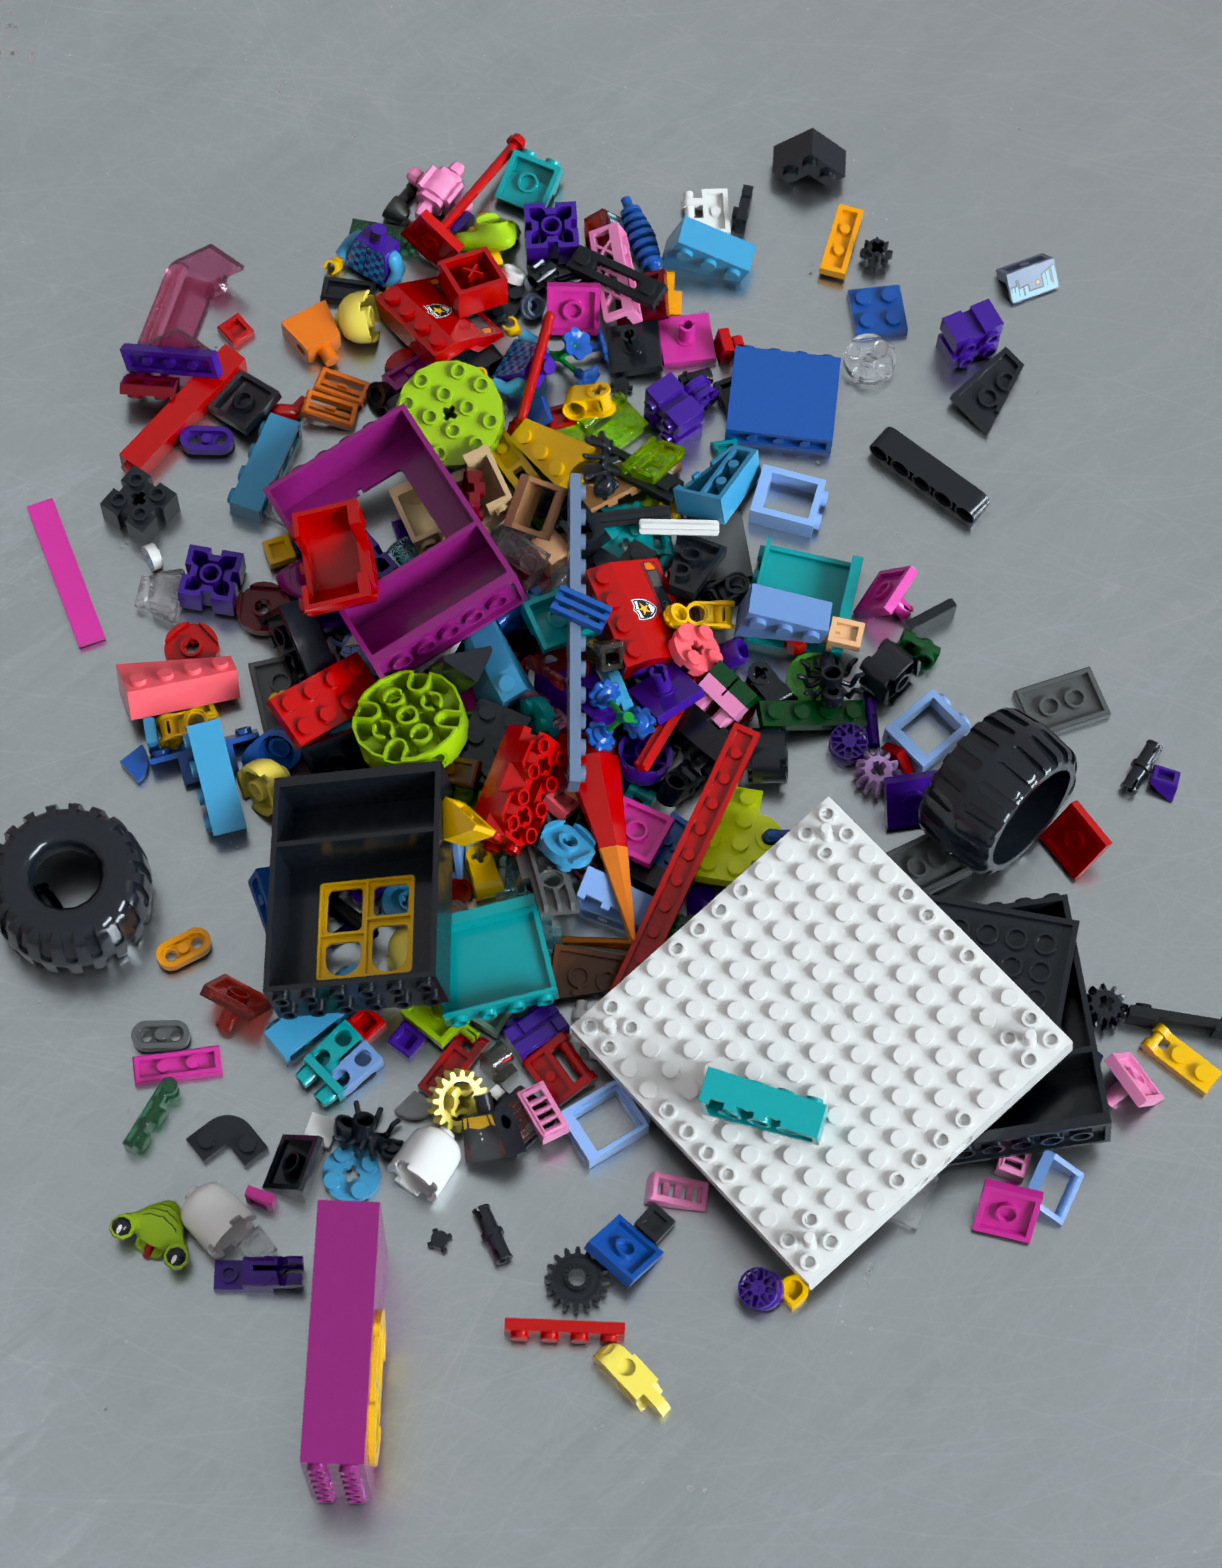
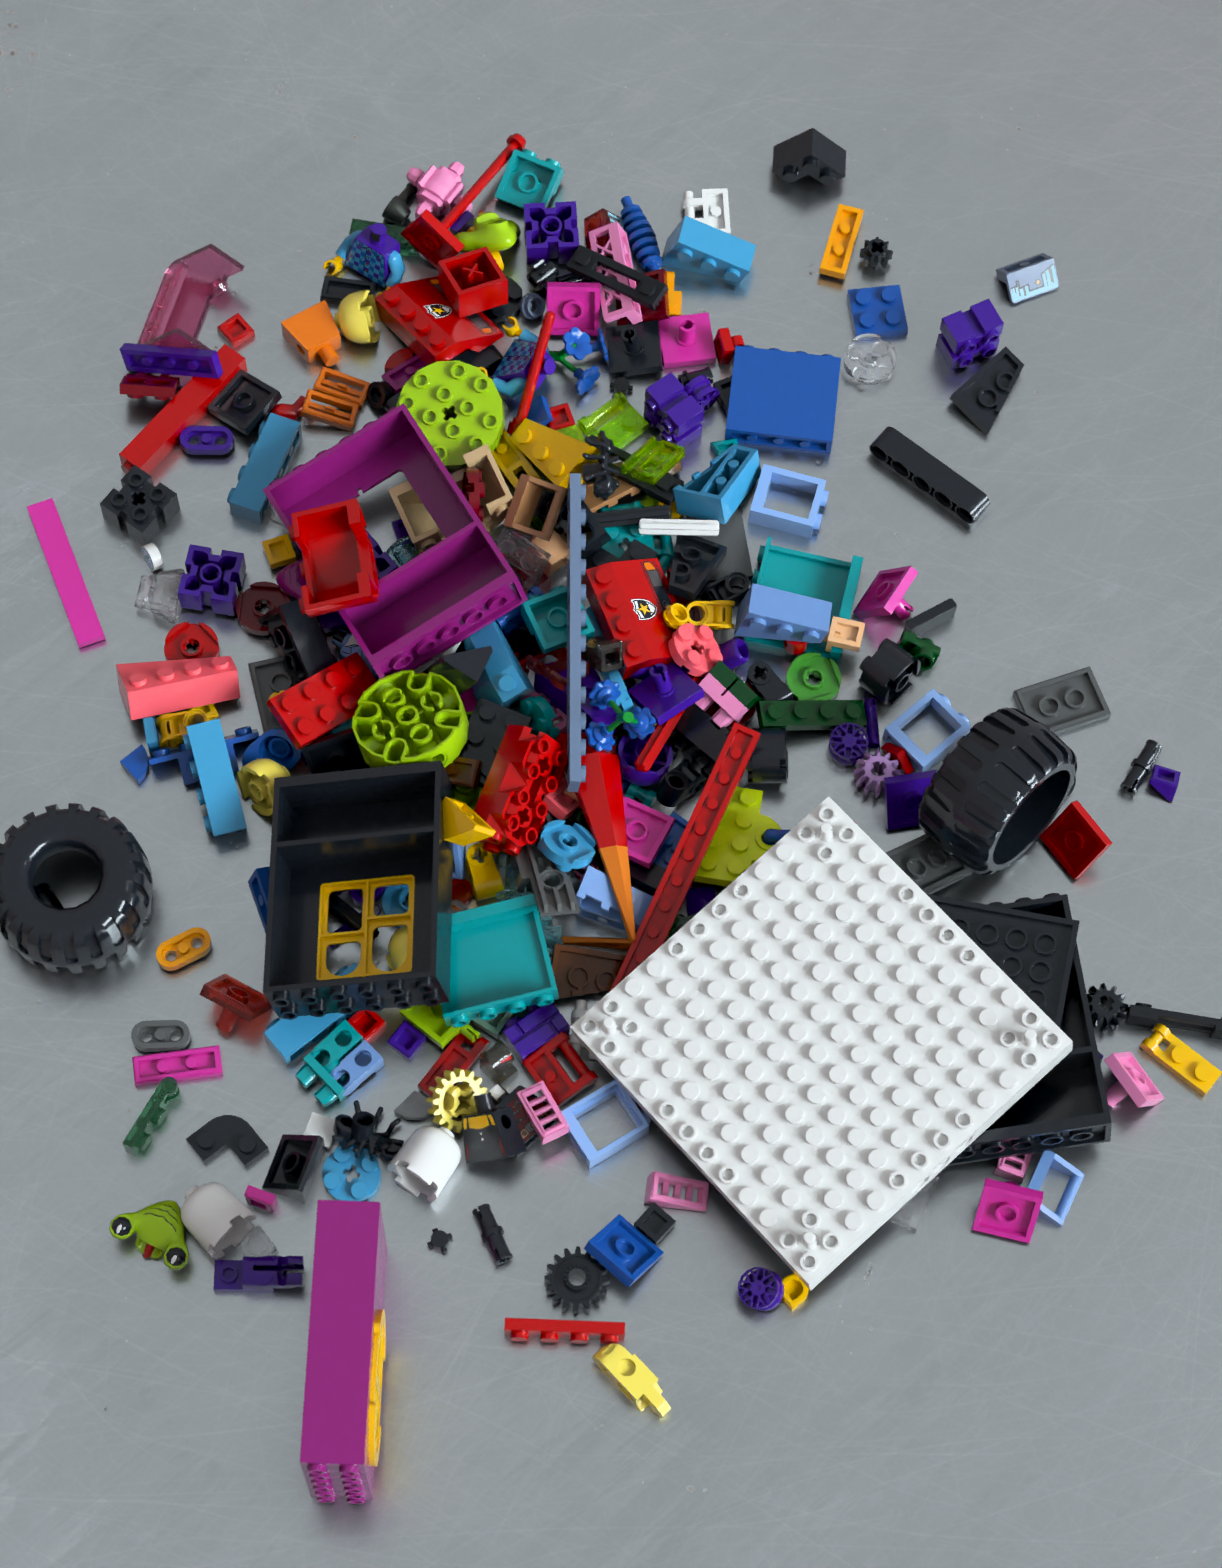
(514, 274): white tile -> none
(587, 401): yellow piece -> none
(604, 609): blue tile -> none
(741, 213): black plate -> none
(762, 1106): teal wedge -> none
(830, 680): black animal -> none

